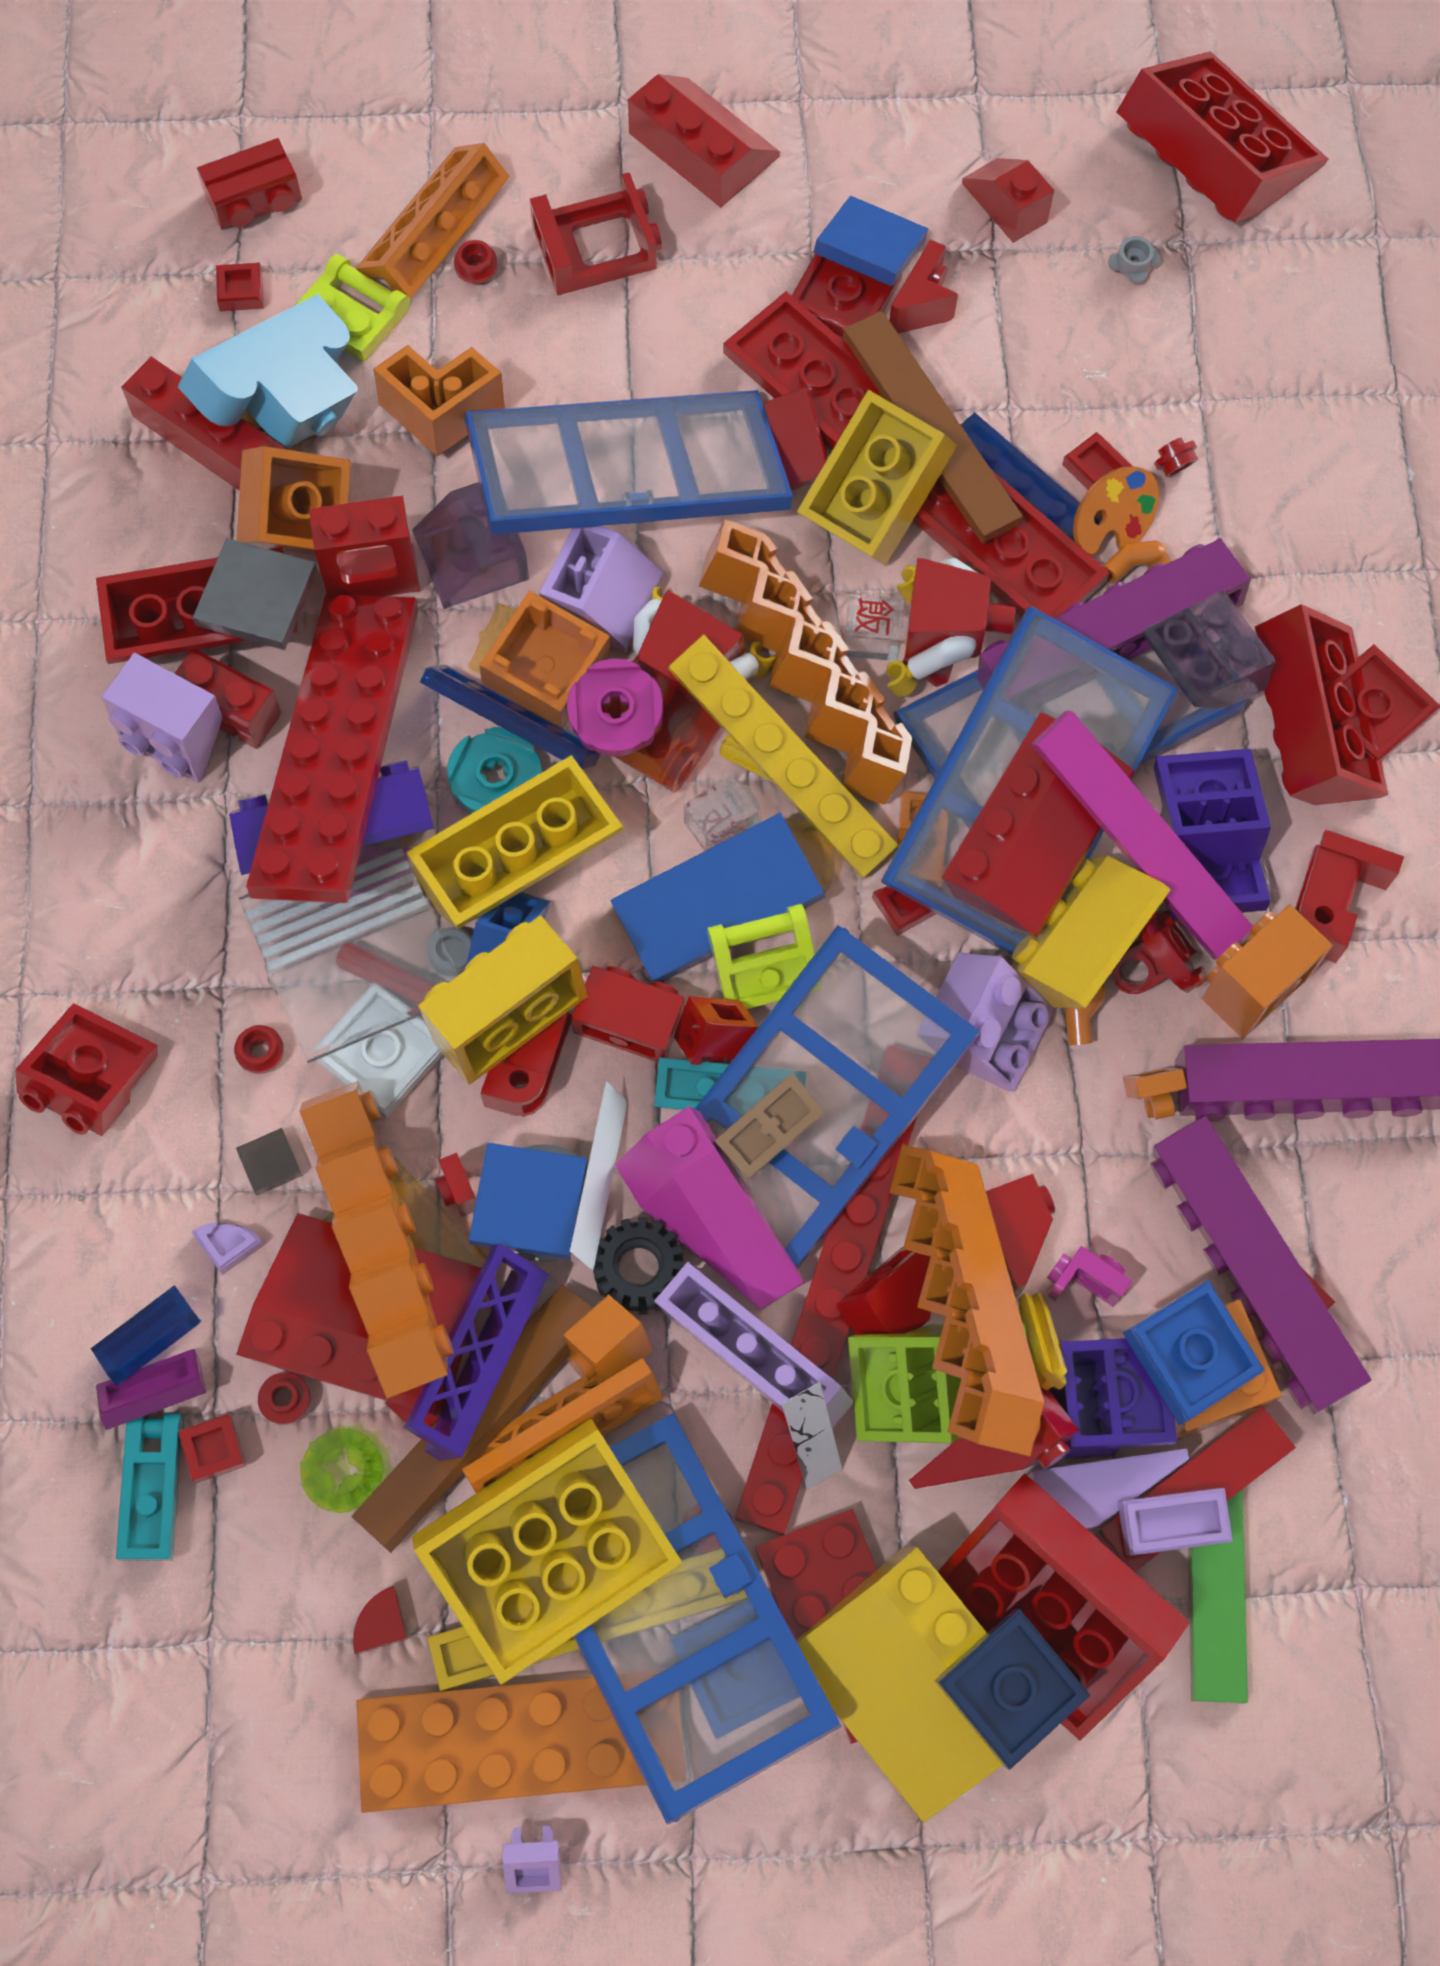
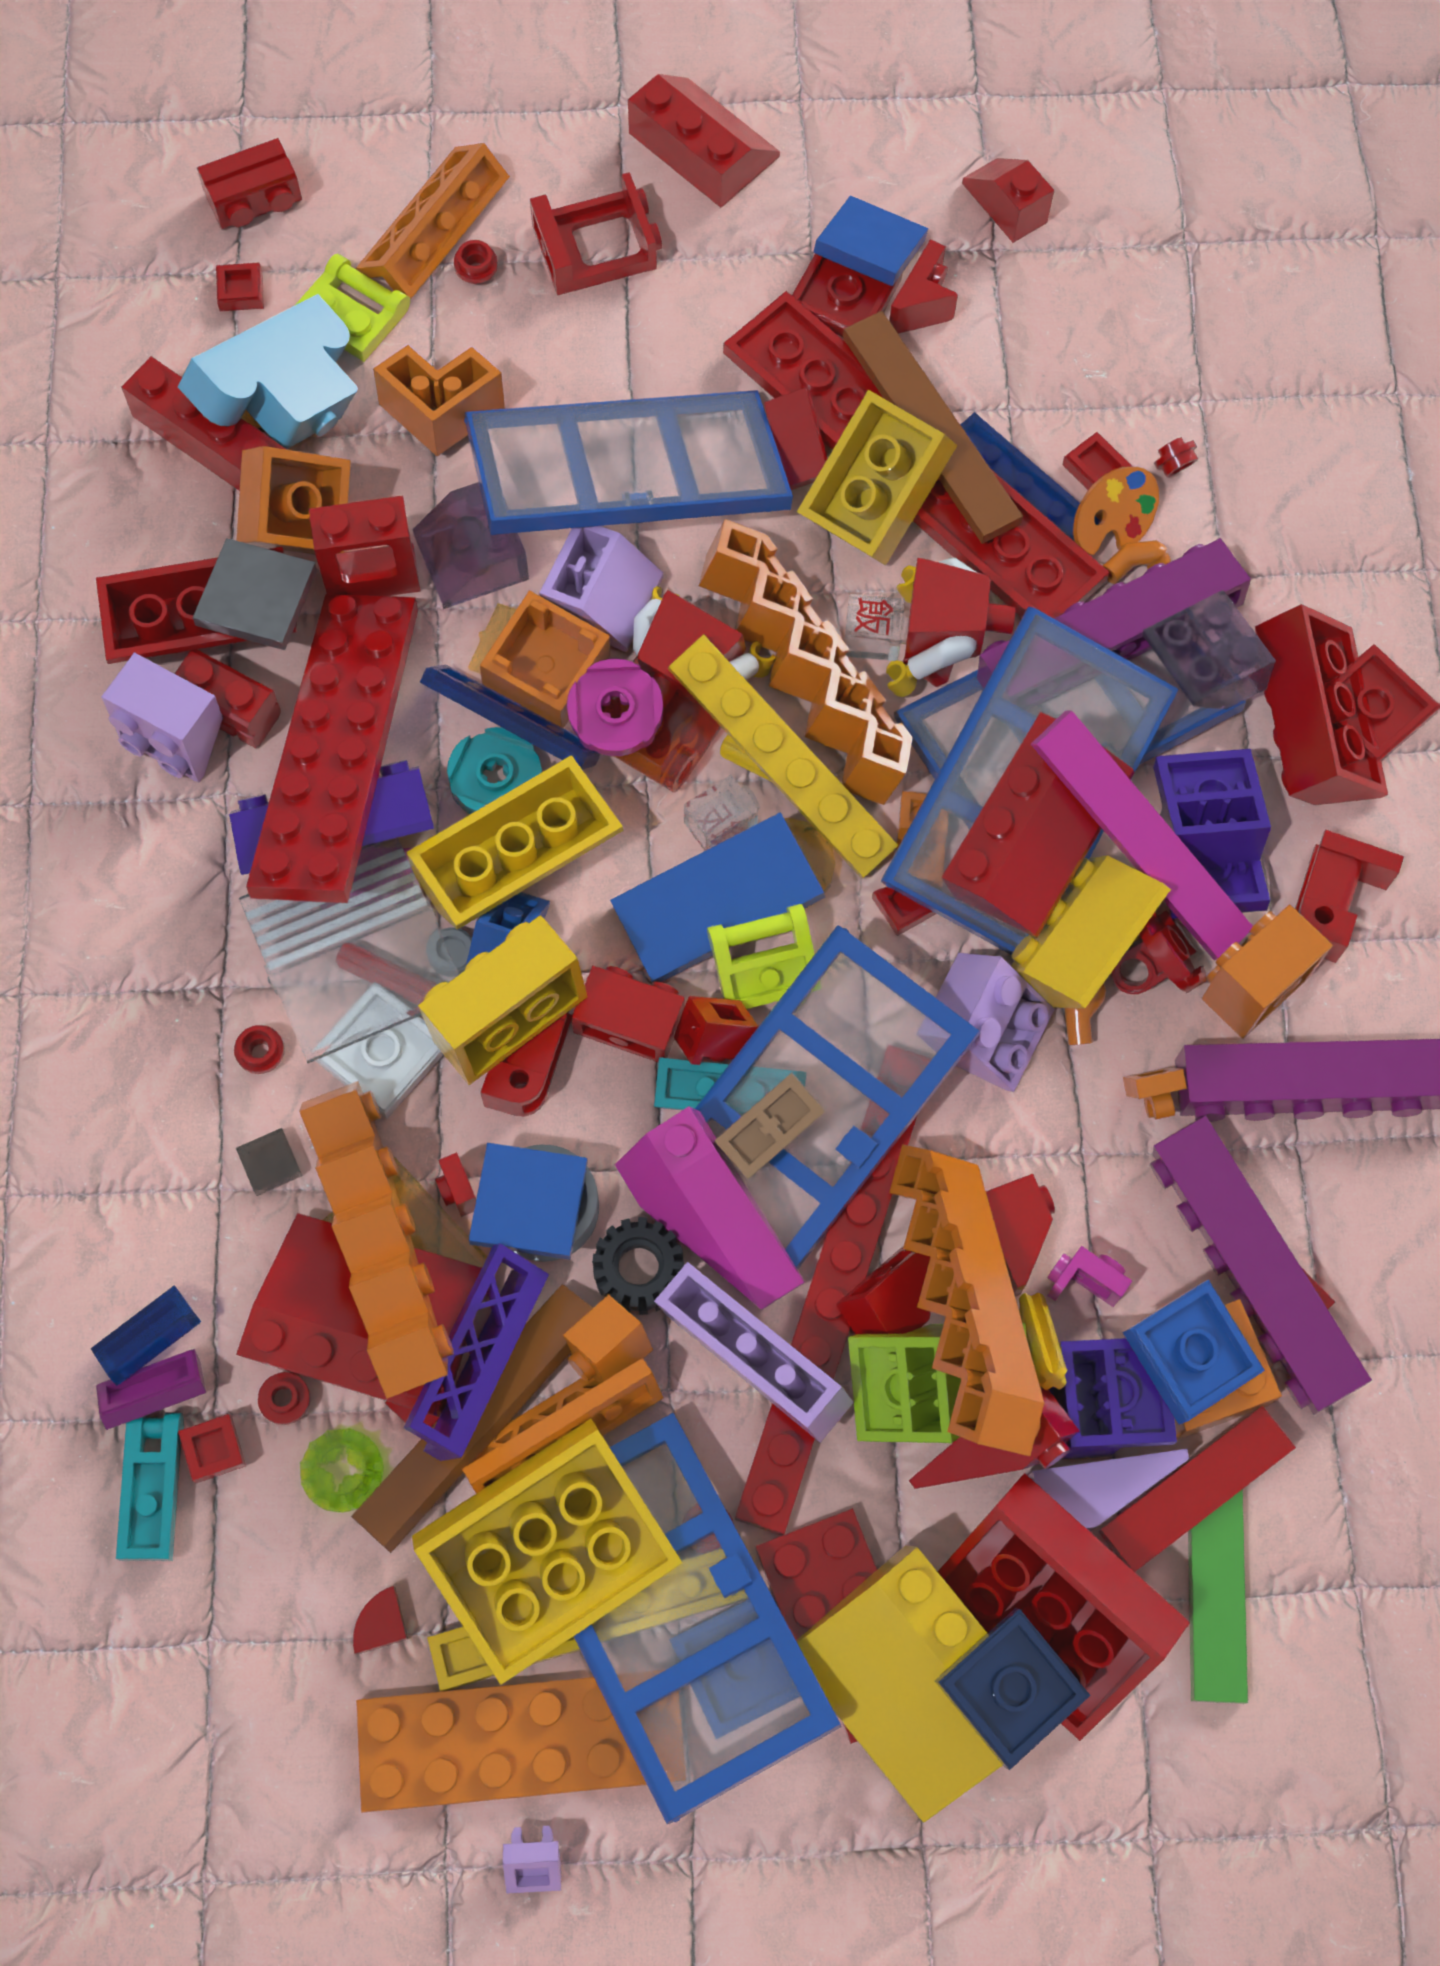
(84, 1070): red plate -> none
(227, 1244): lavender tile -> none
(599, 1176): white sticker -> none
(812, 1435): white sticker -> none
(1137, 249): light grey plate -> none
(1175, 1521): lavender tile -> none
(1219, 134): red slope -> none

